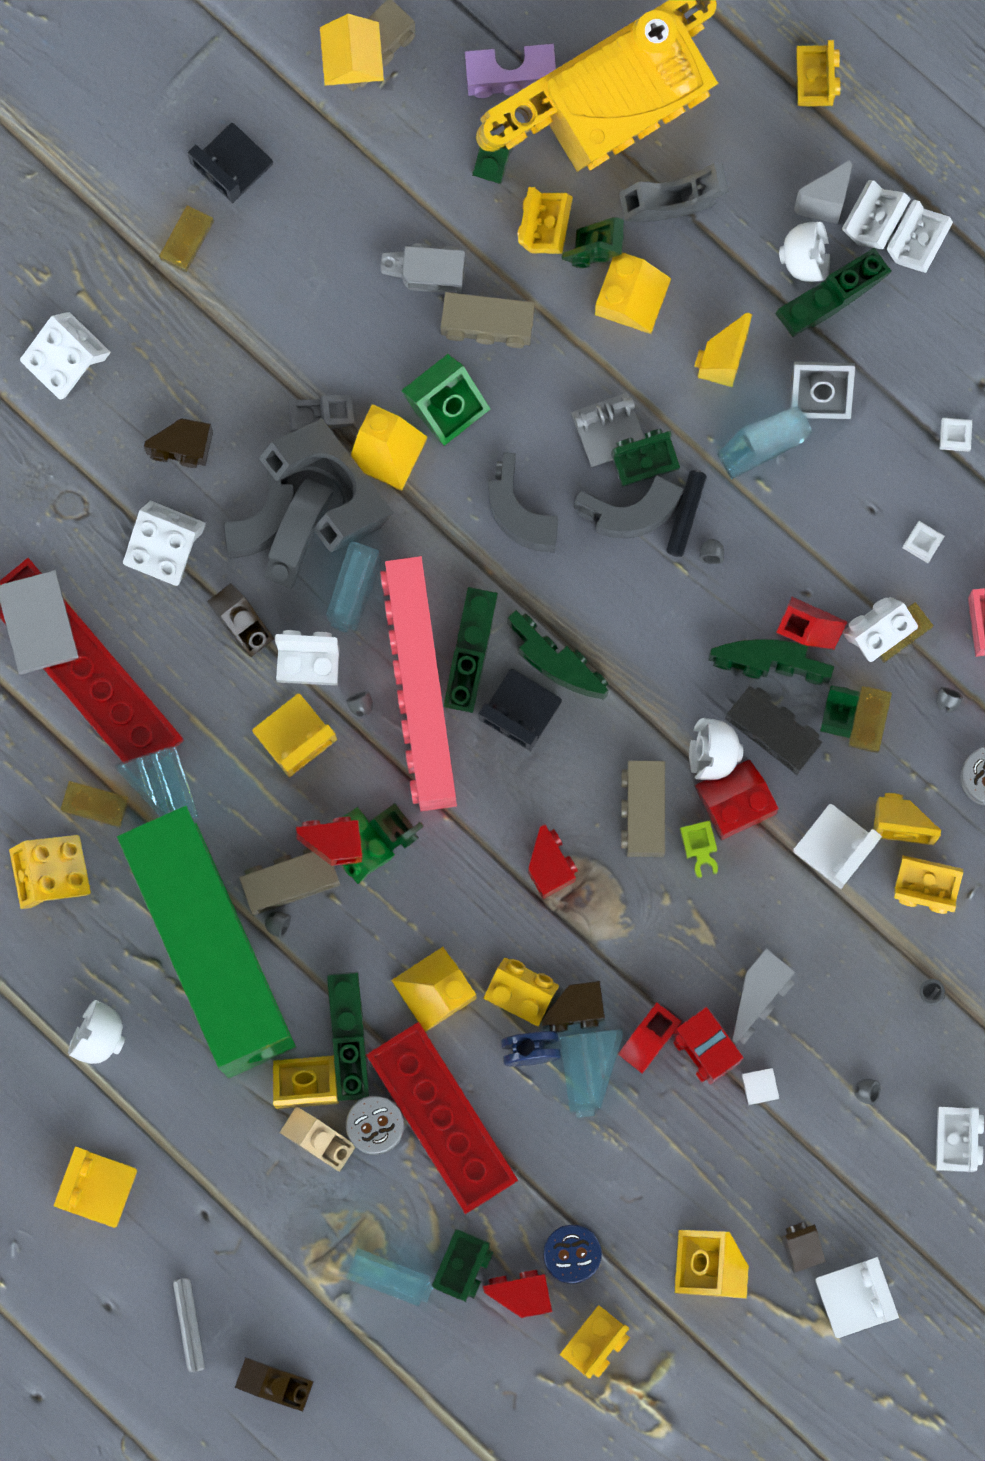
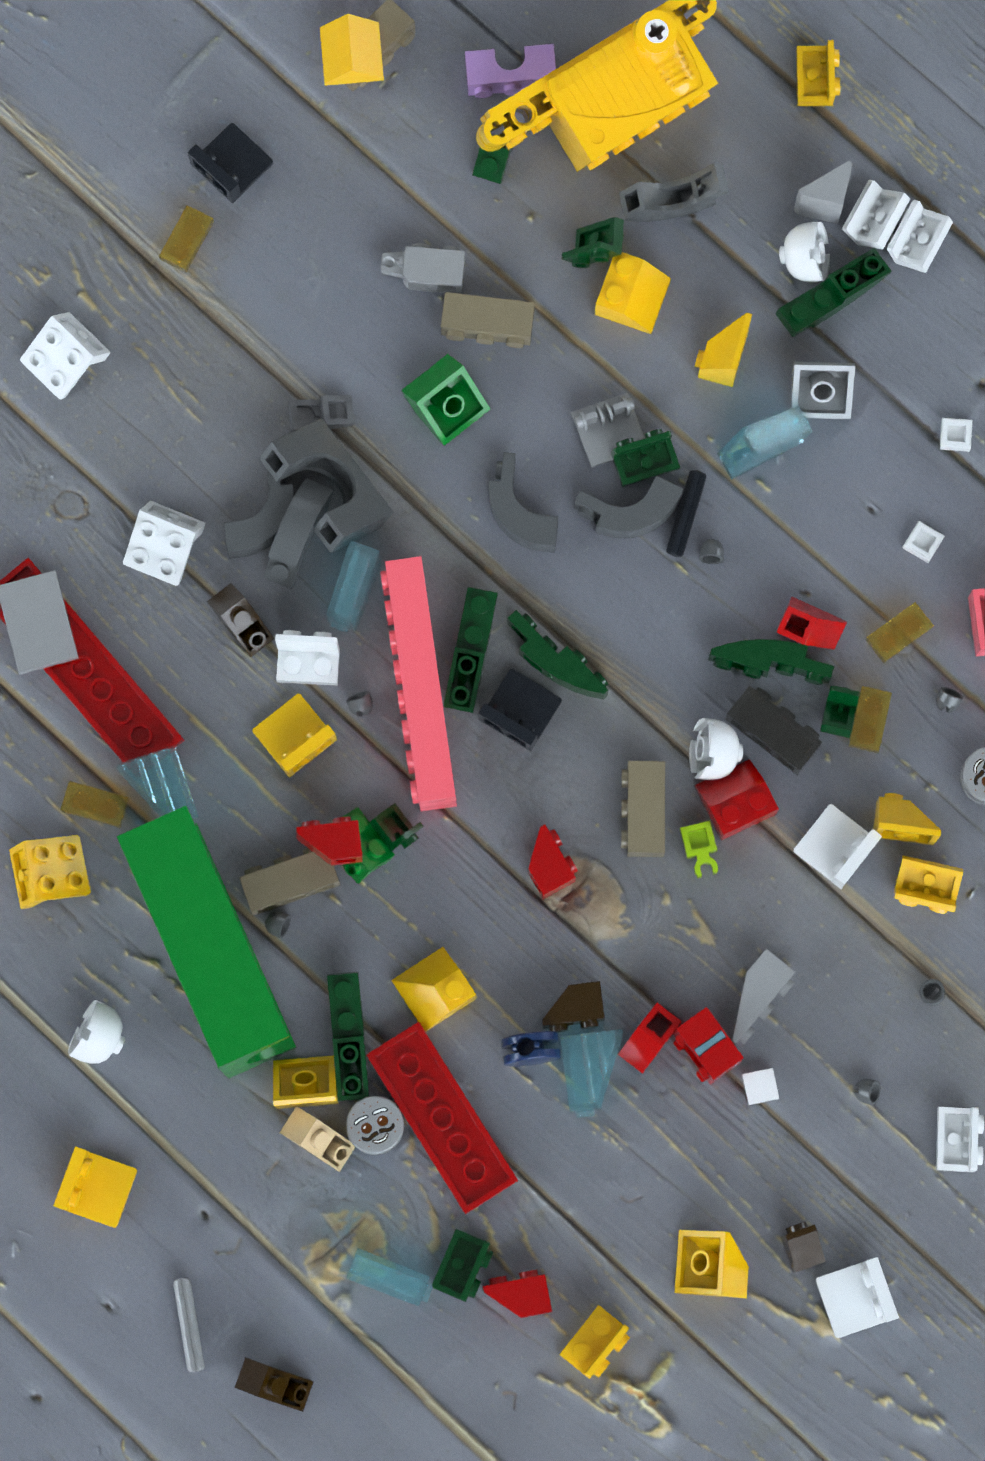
(181, 441): dark brown slope -> none
(387, 447): yellow slope -> none
(521, 991): yellow bracket -> none
(544, 221): yellow bracket -> none
(572, 1254): dark blue head -> none
(880, 628): white bracket -> none

